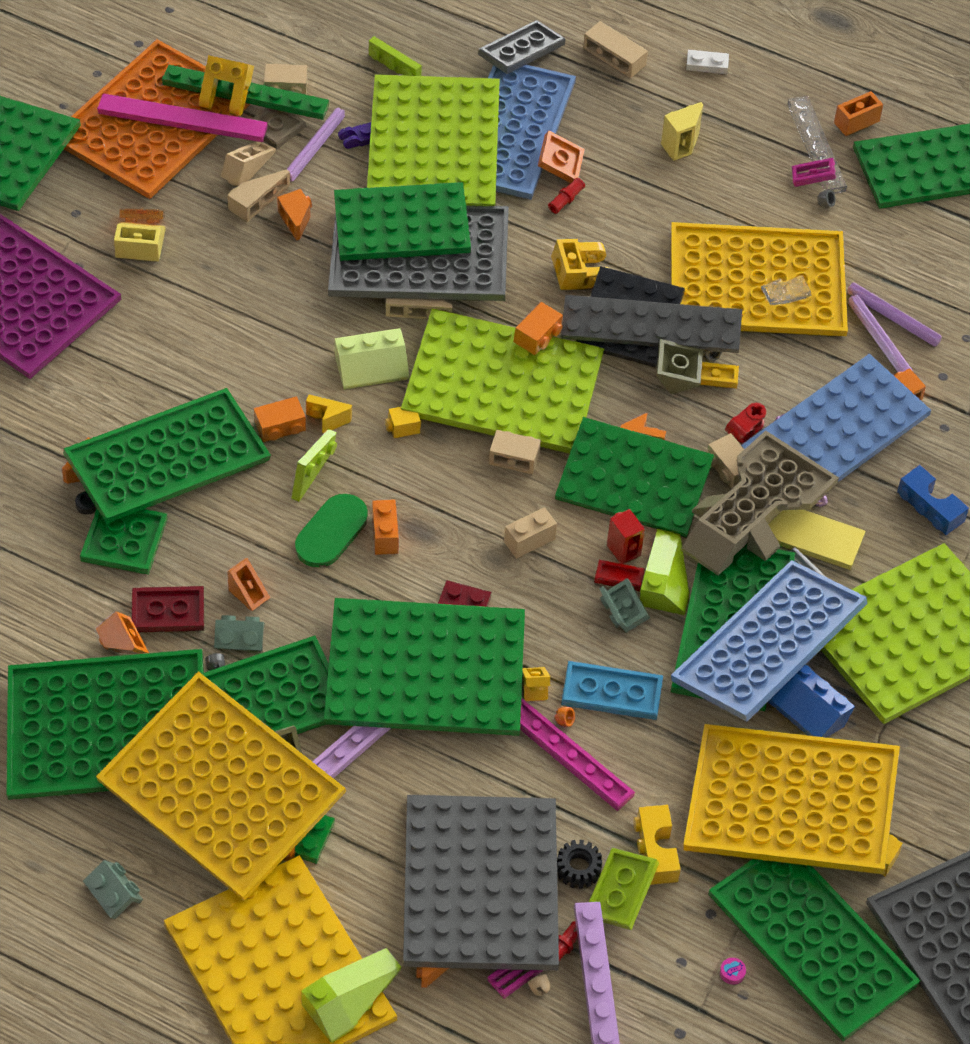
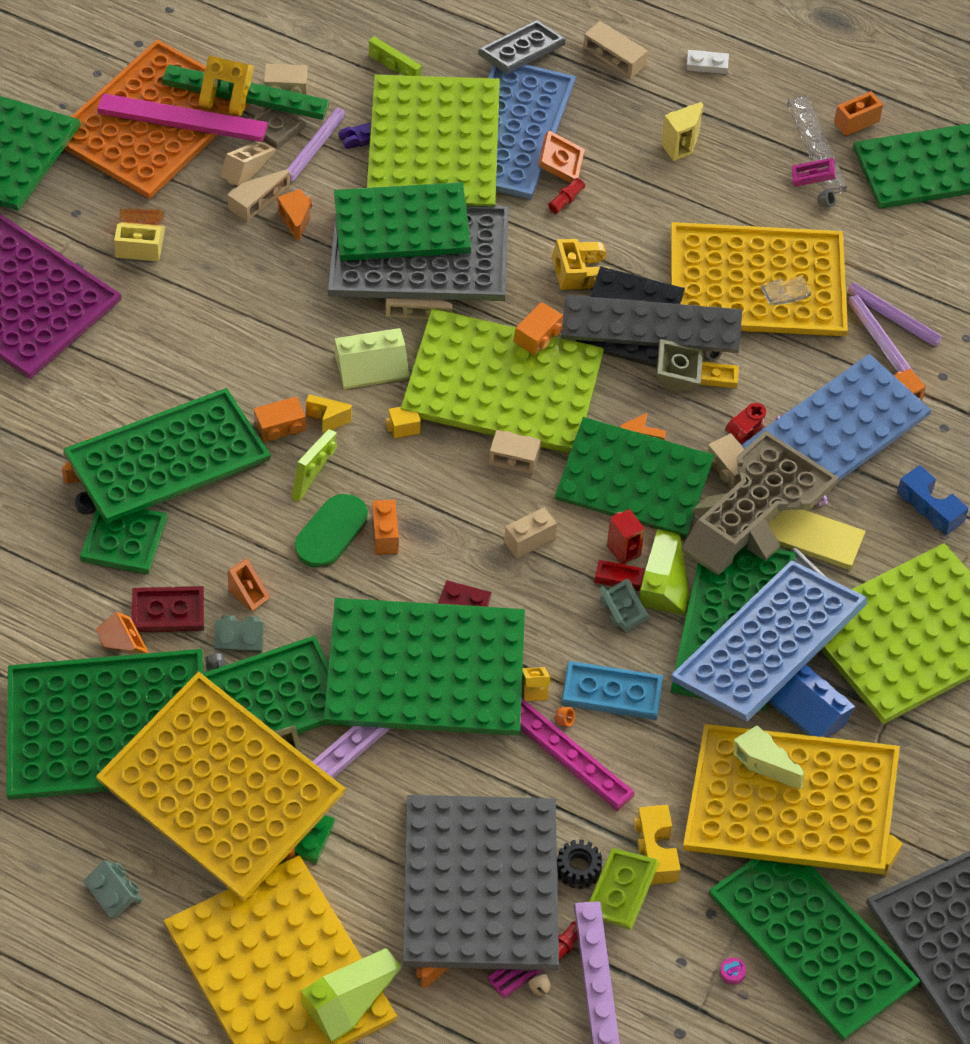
(764, 757): none -> yellowish green slope

